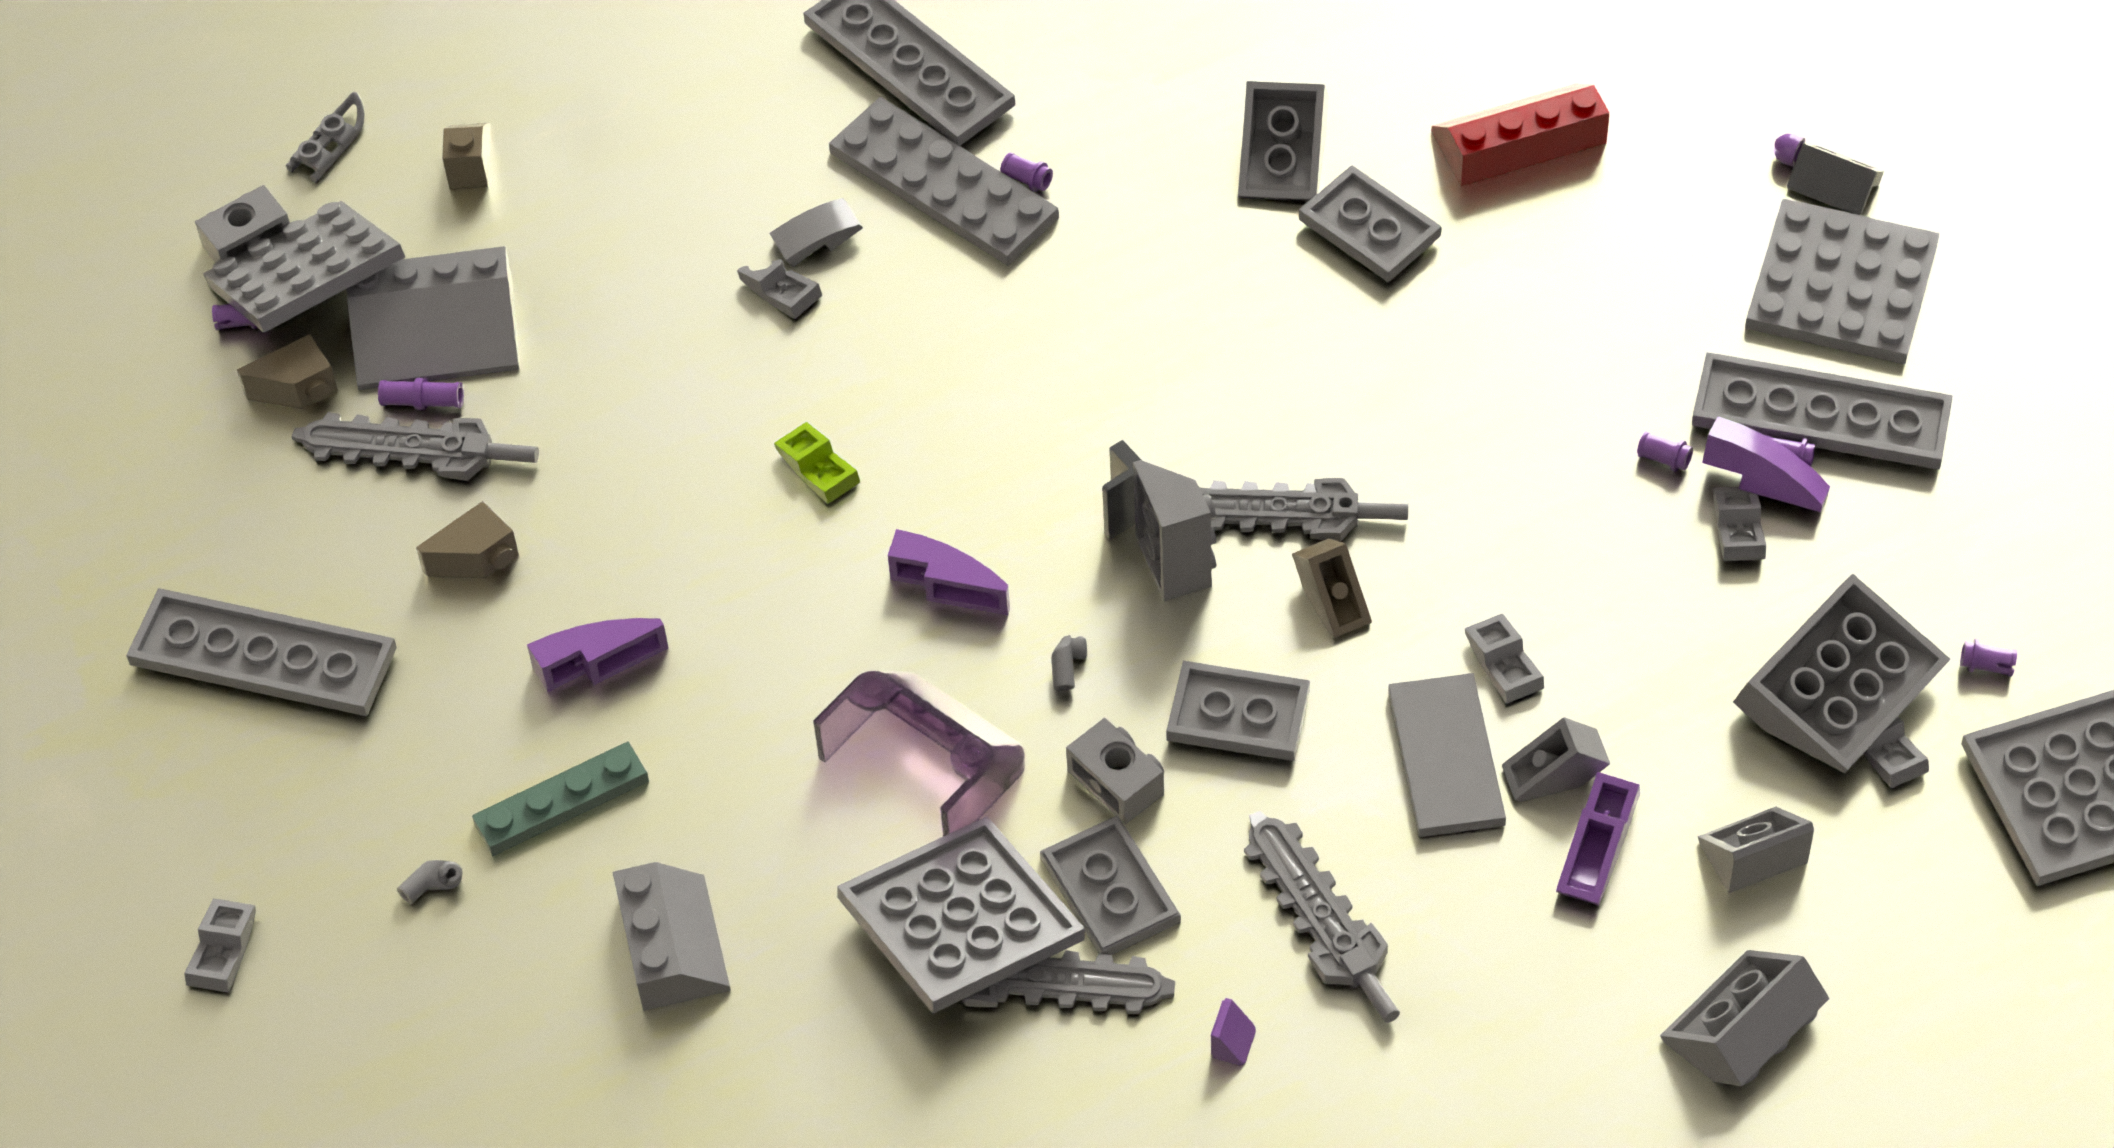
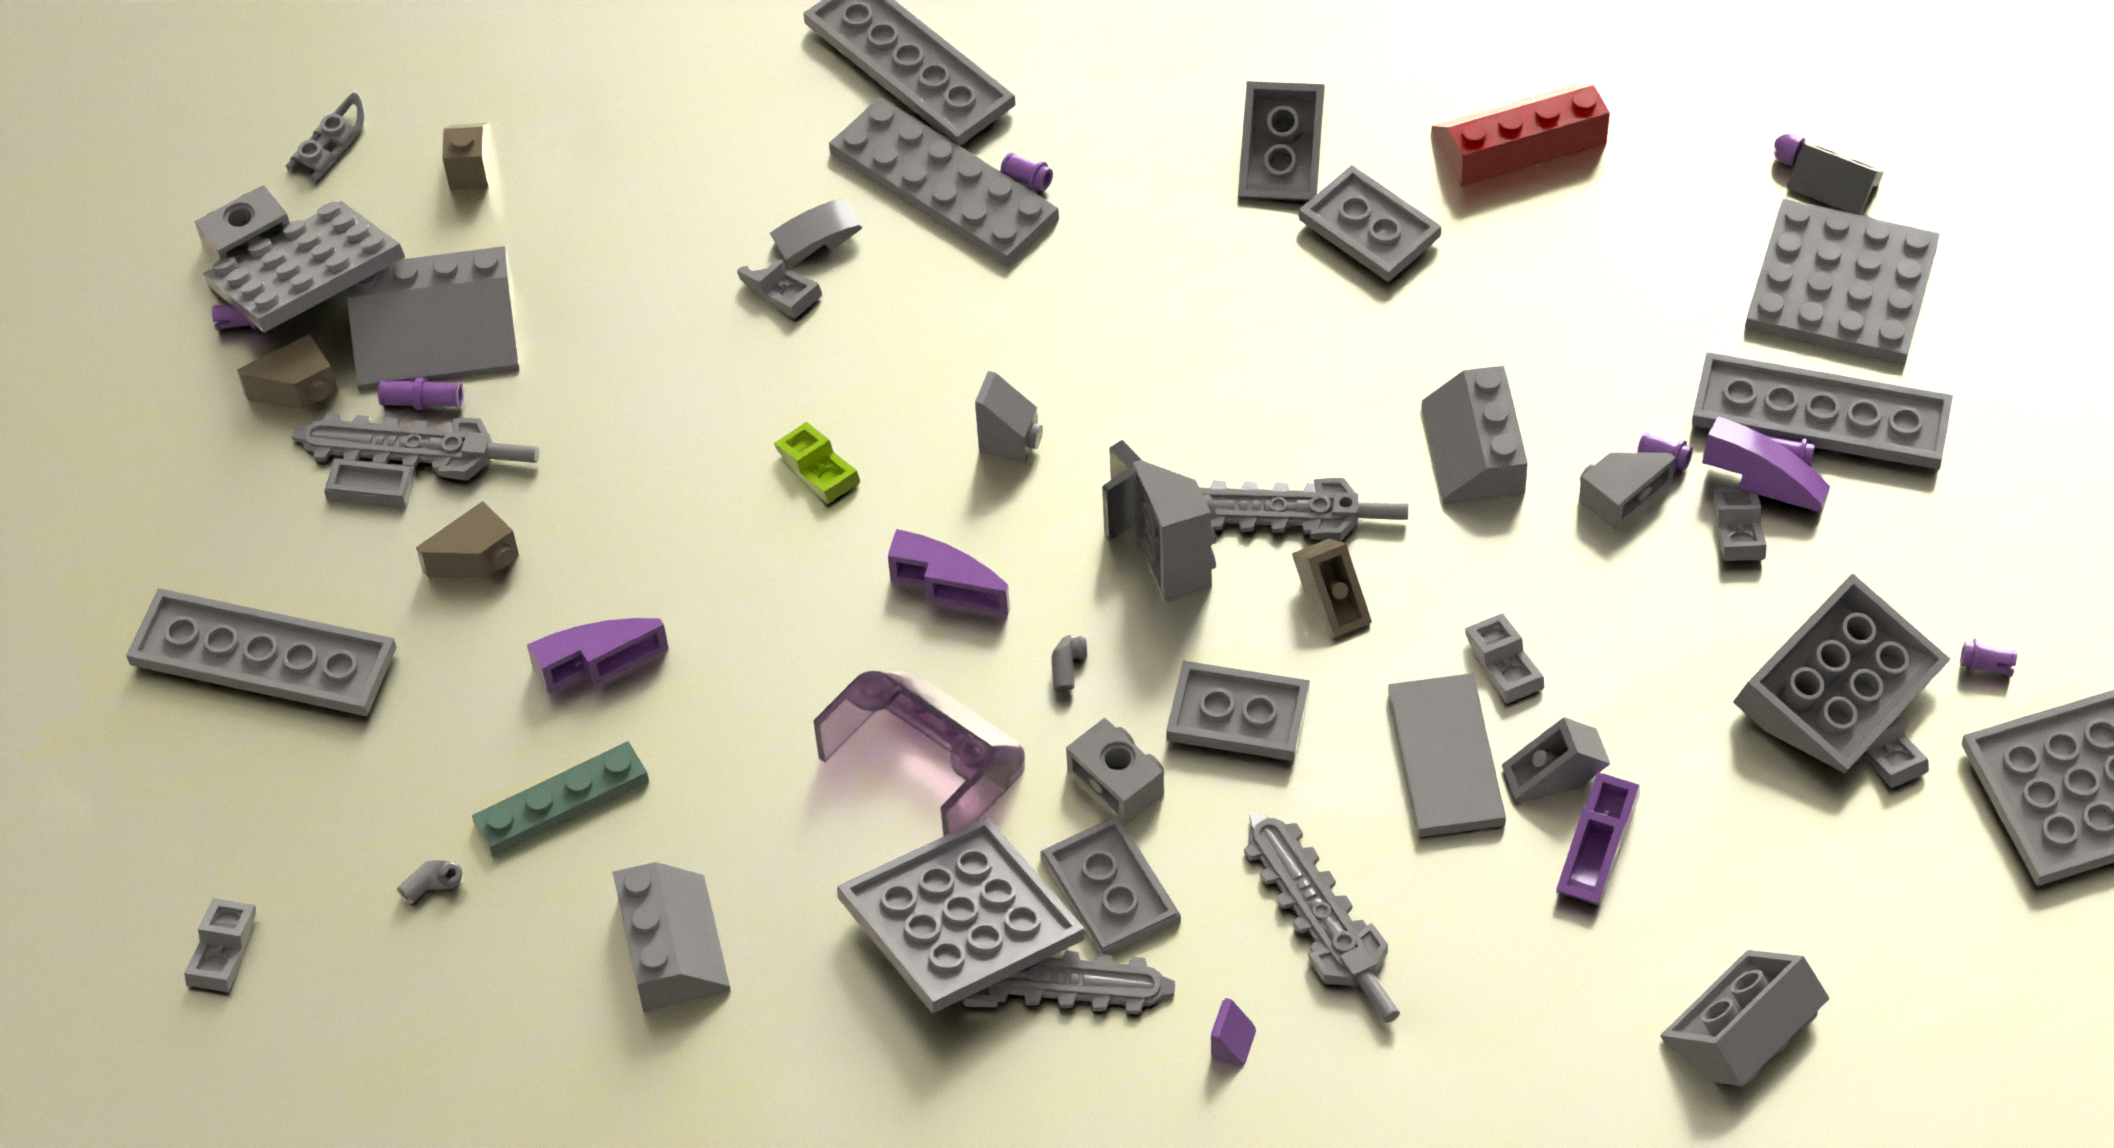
(370, 483): none -> light grey tile
(1006, 420): none -> light grey slope
(1475, 436): none -> light grey slope
(1624, 483): none -> light grey slope
(1758, 847): light grey slope -> none

